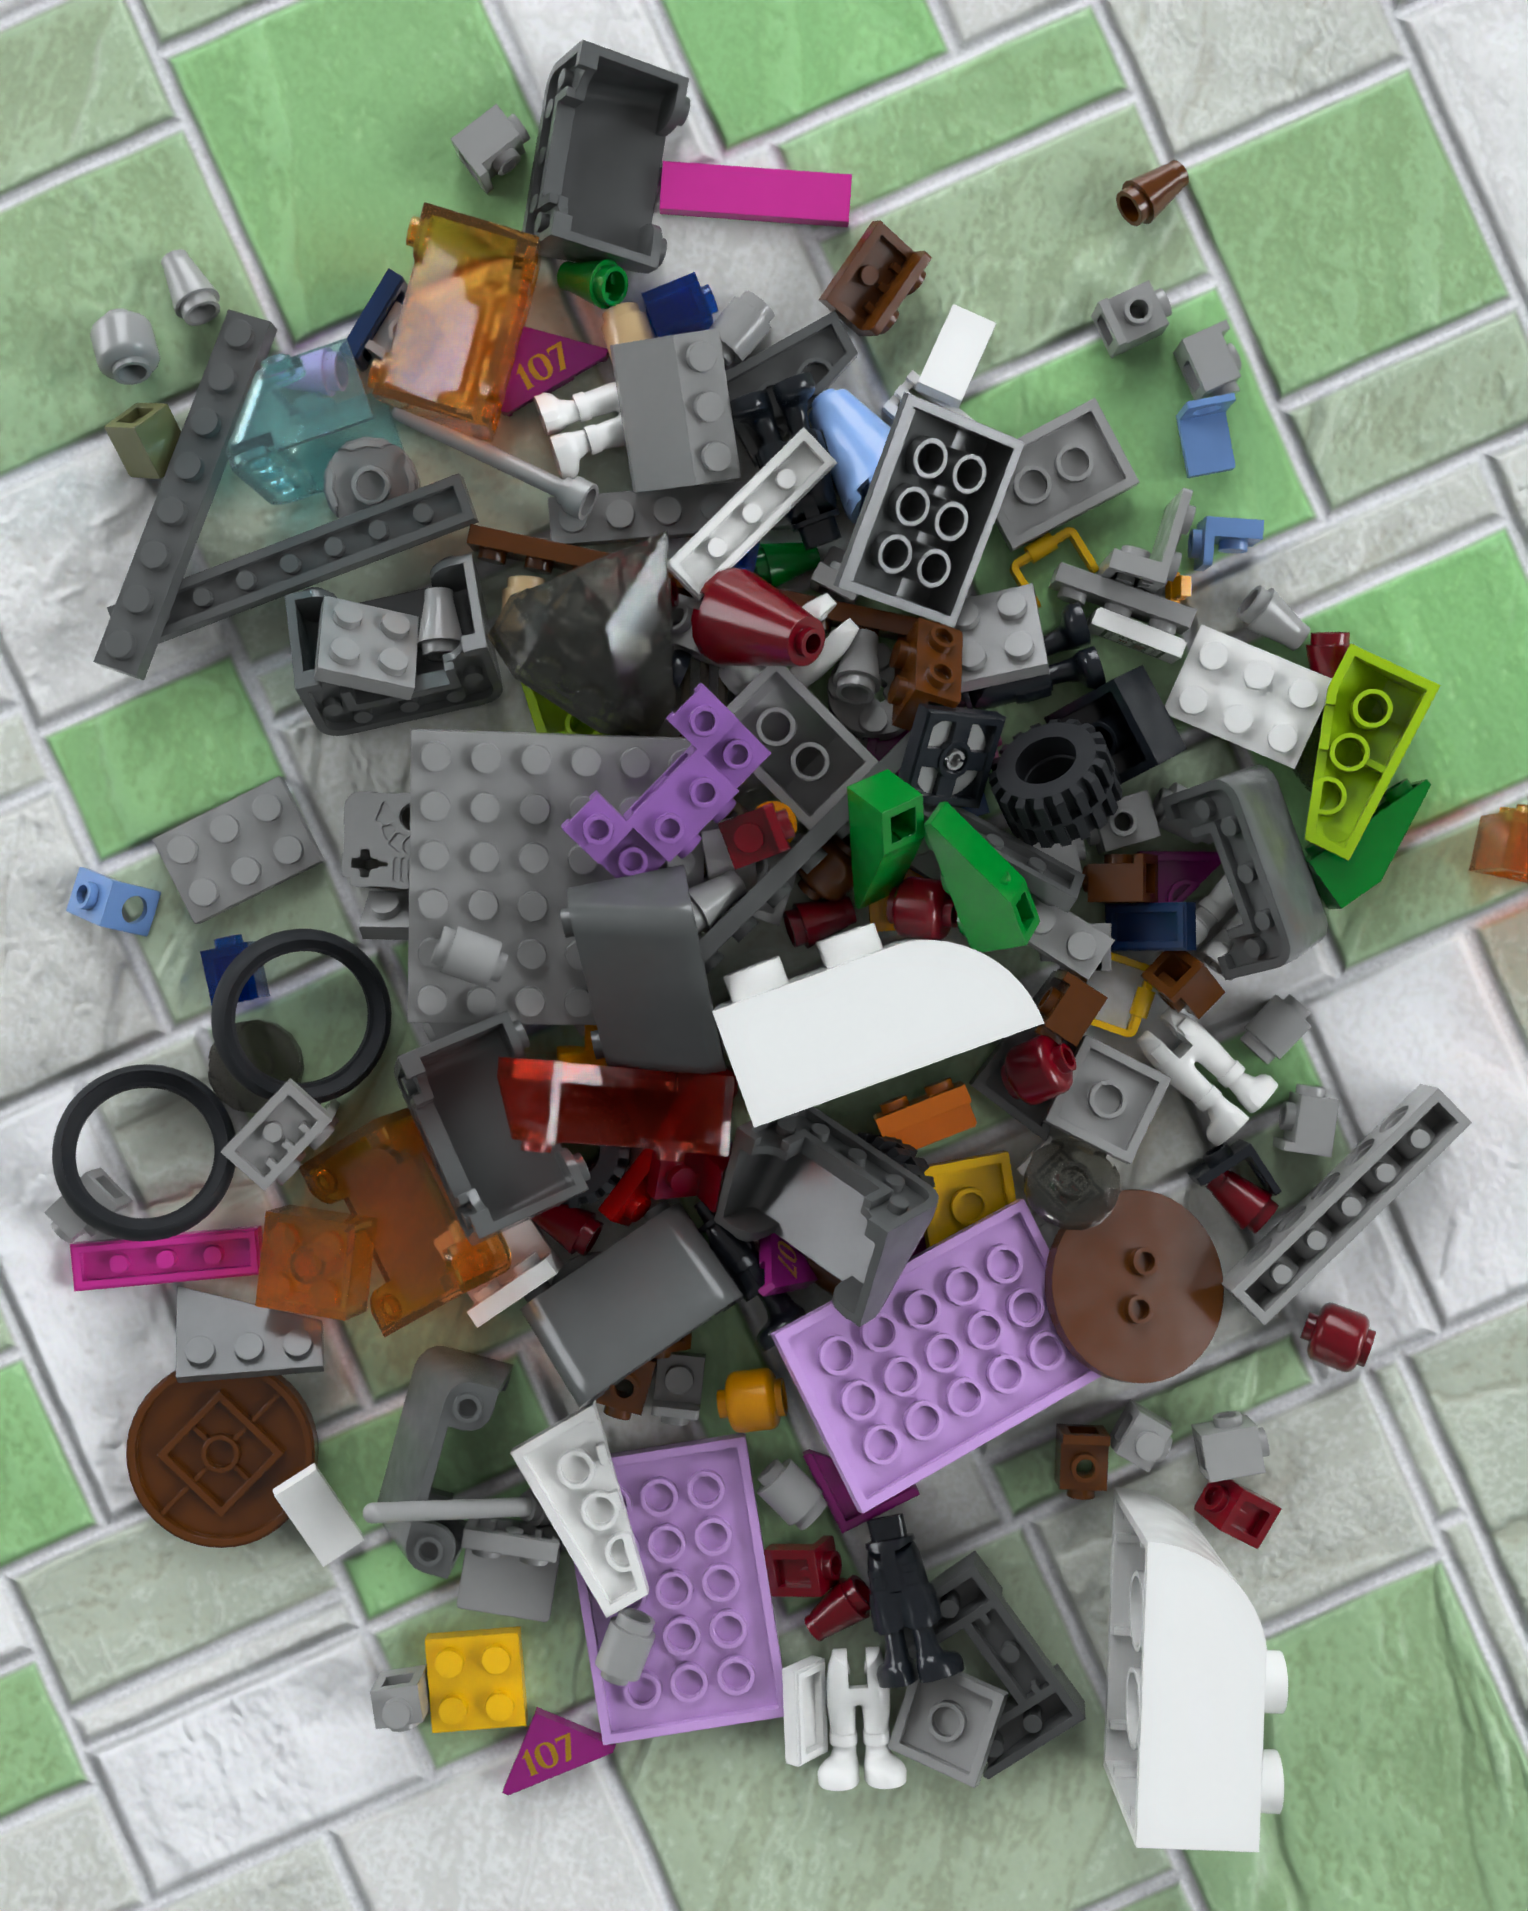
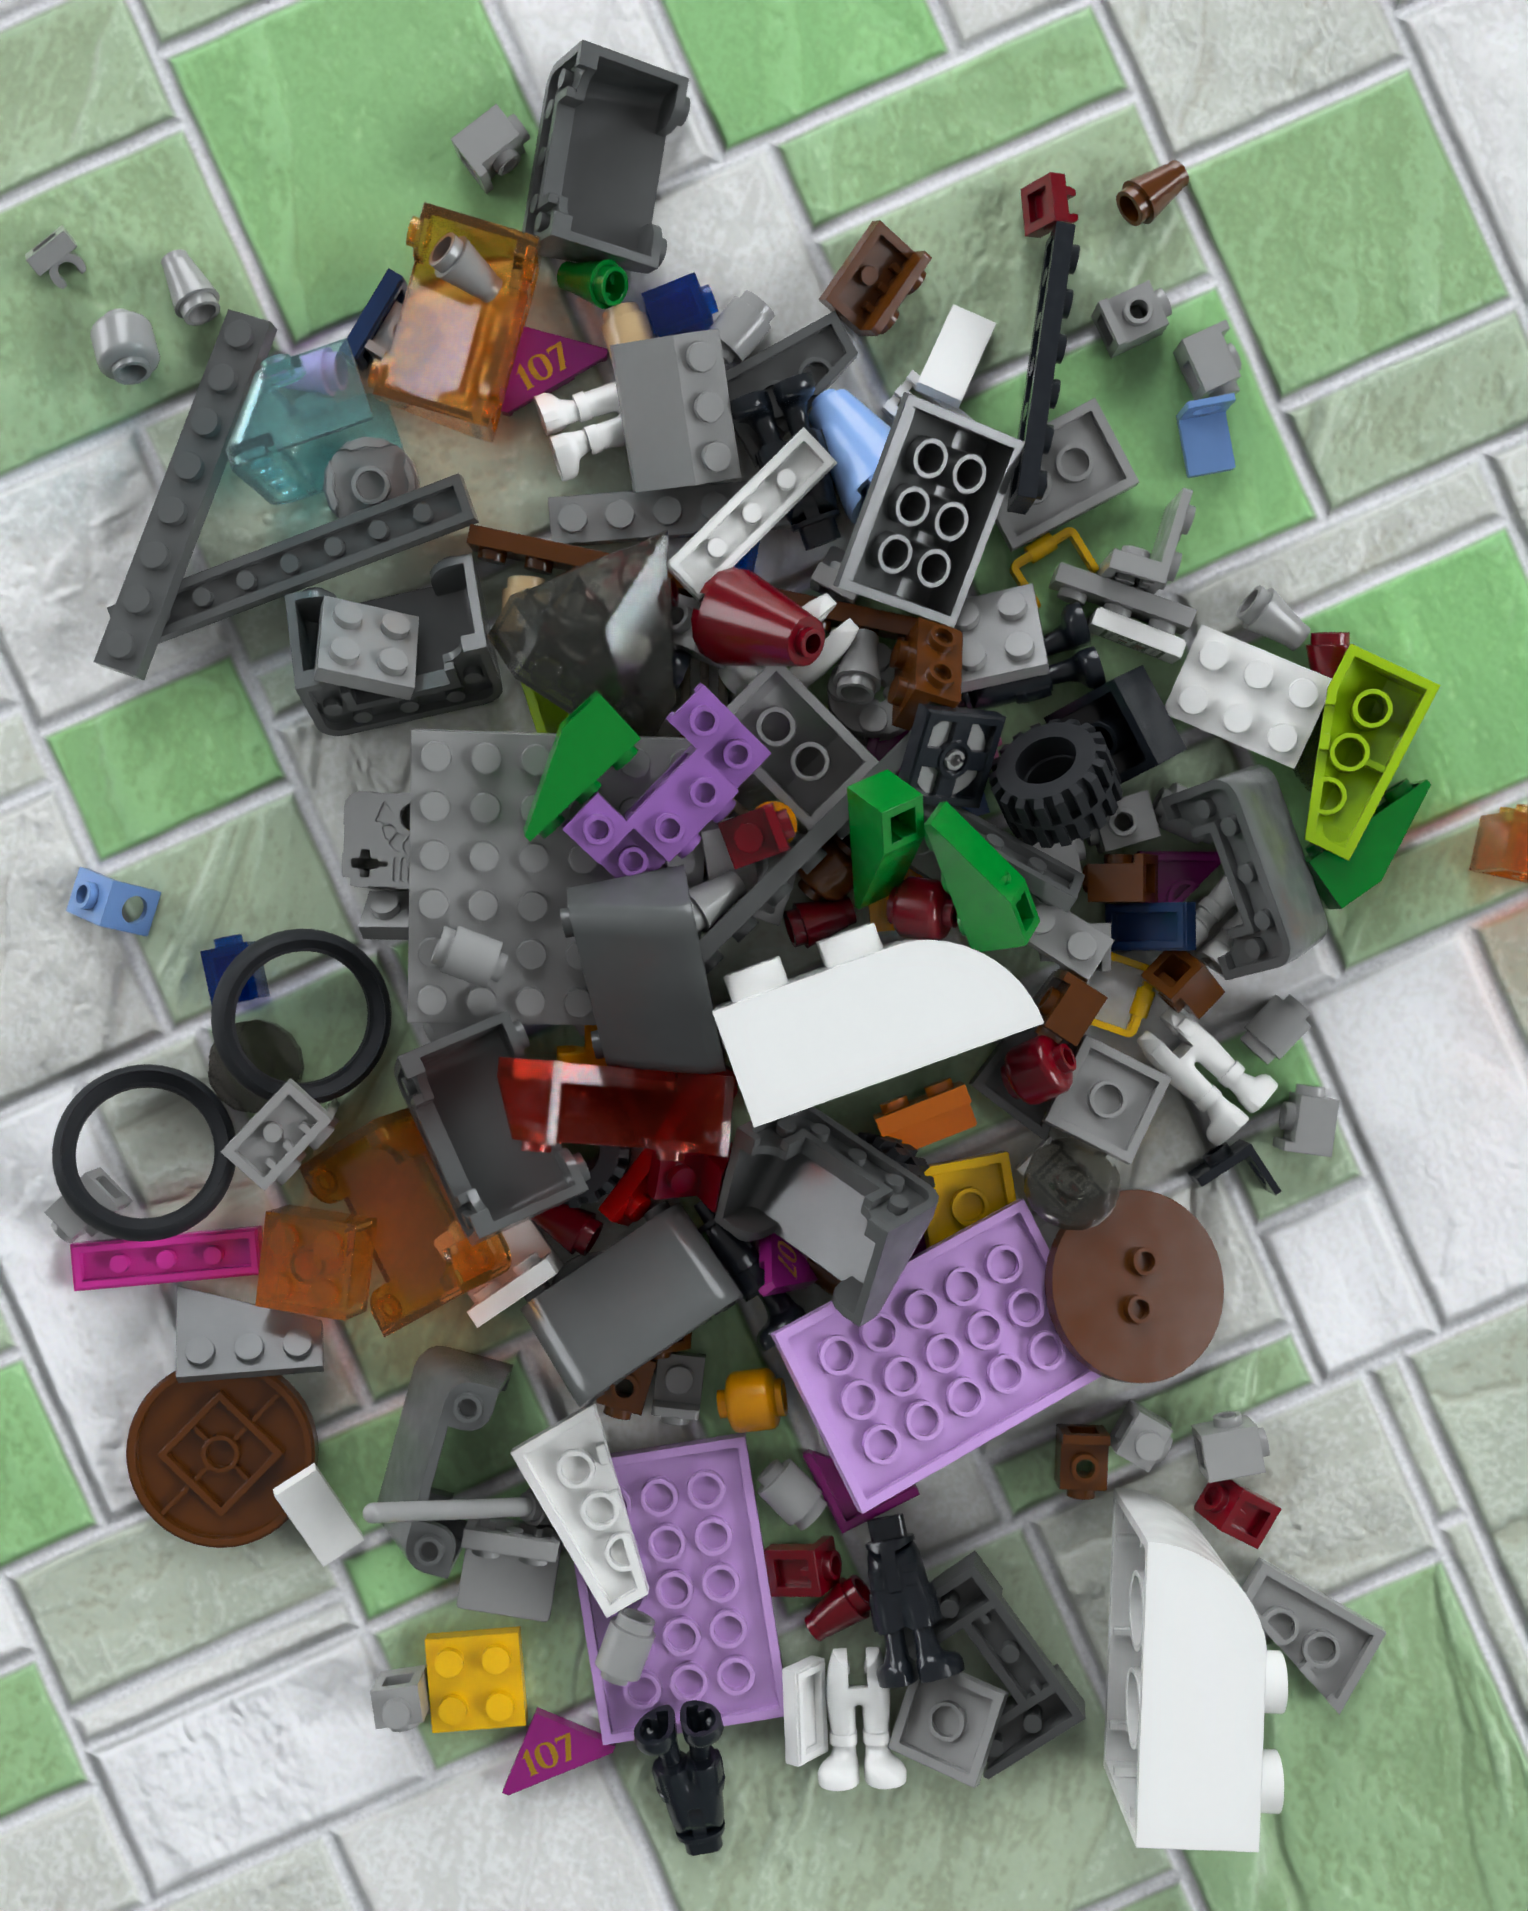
(52, 253): none -> light grey tile
(145, 439): olive panel -> none
(238, 850): light grey plate -> none
(439, 624): light grey cone -> none
(463, 267): none -> light grey cone
(574, 495): light grey piece -> none
(582, 751): none -> green slope
(690, 1781): none -> black piece
(755, 194): dark pink tile -> none
(784, 561): green cone -> none
(1045, 204): none -> dark red tile
(1046, 350): none -> black plate
(1179, 588): light orange piece -> none
(1231, 535): medium blue bracket -> none
(1243, 1200): dark red cone -> none
(1314, 1631): none -> light grey wing
(1338, 1337): dark red head -> none
(1345, 1202): light grey brick -> none

